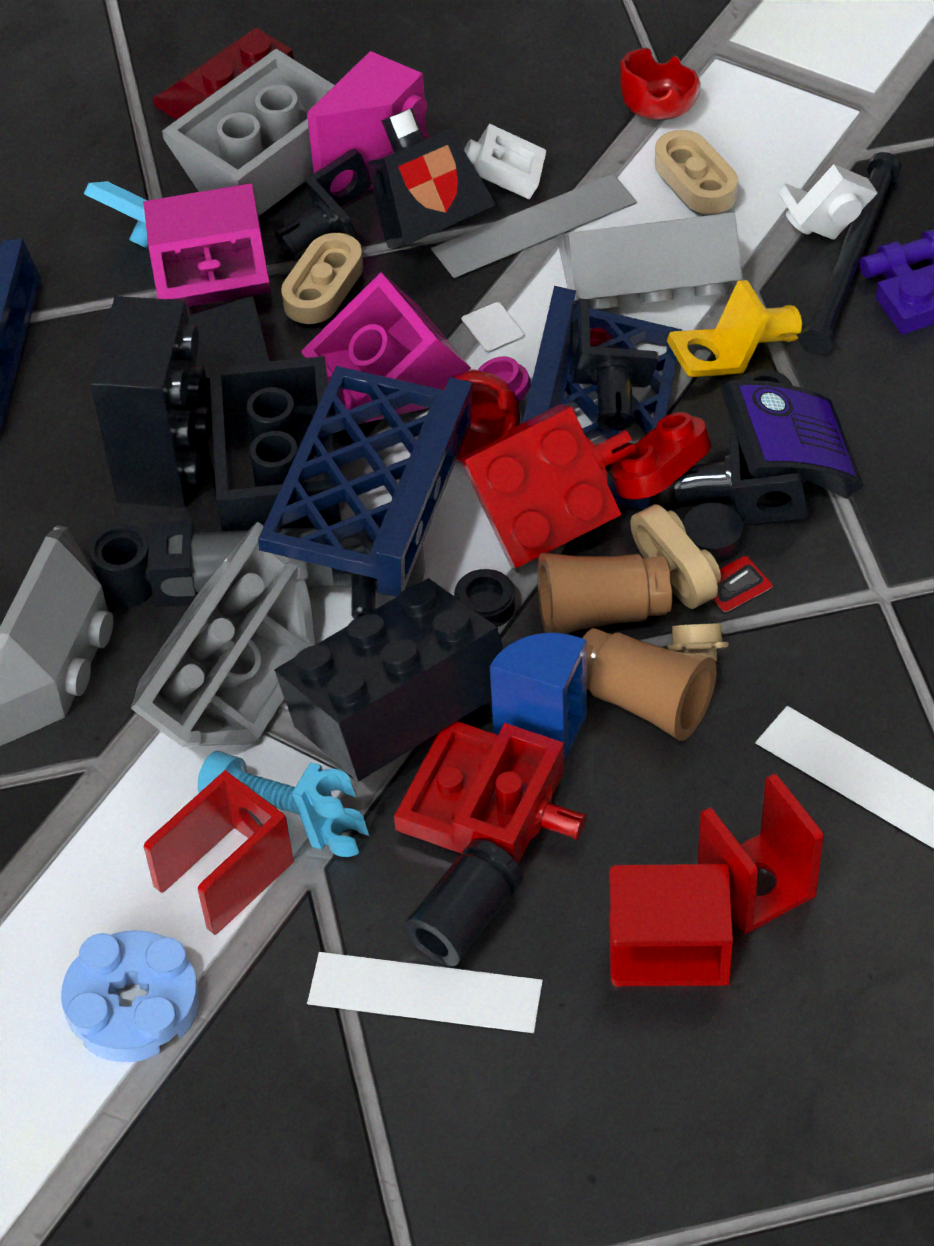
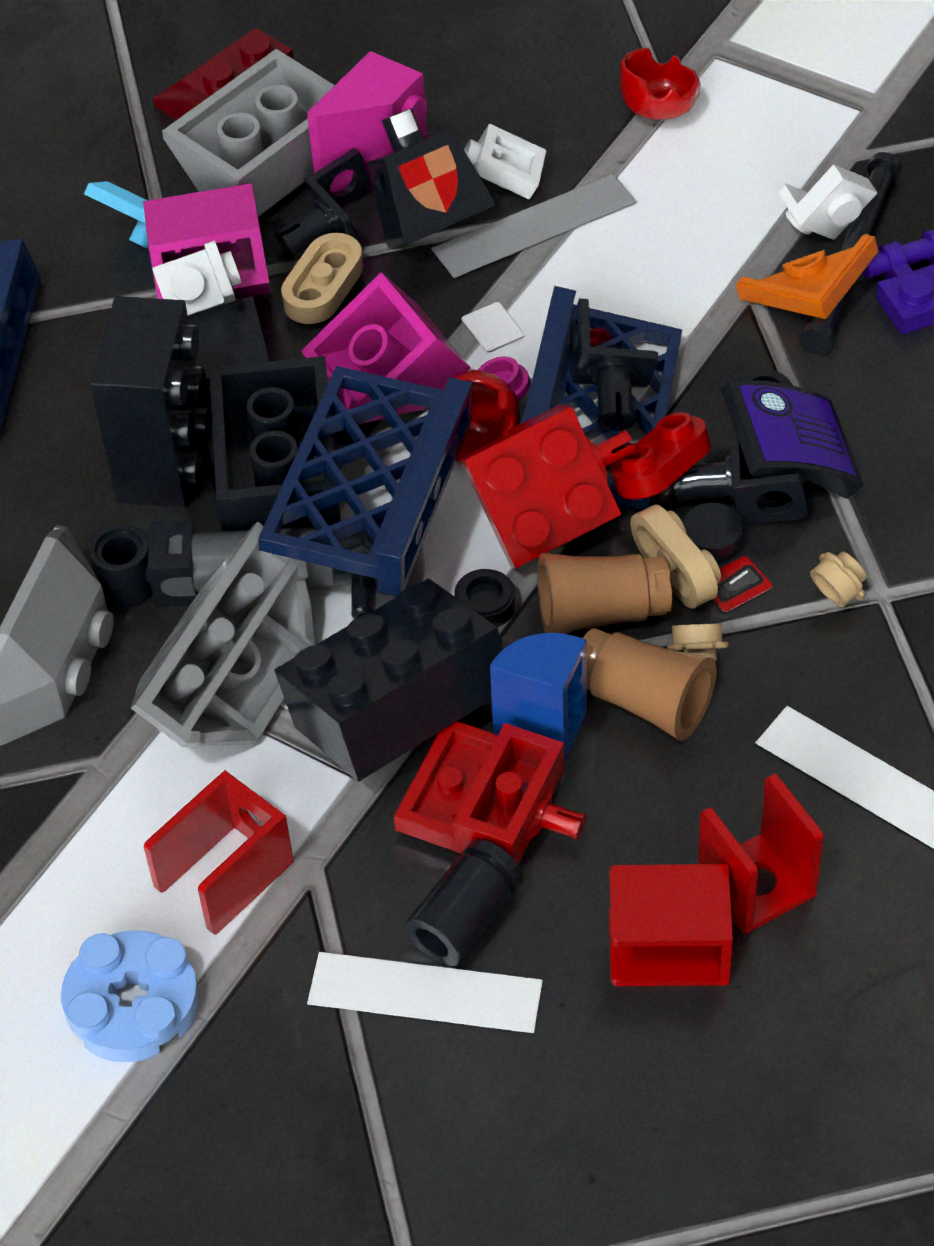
(199, 279): none -> white bracket
(310, 798): medium azure bar -> none
(652, 259): light grey slope -> none
(696, 171): tan plate -> none
(738, 332): yellow bracket -> none
(813, 282): none -> orange tile
(839, 578): none -> tan plate

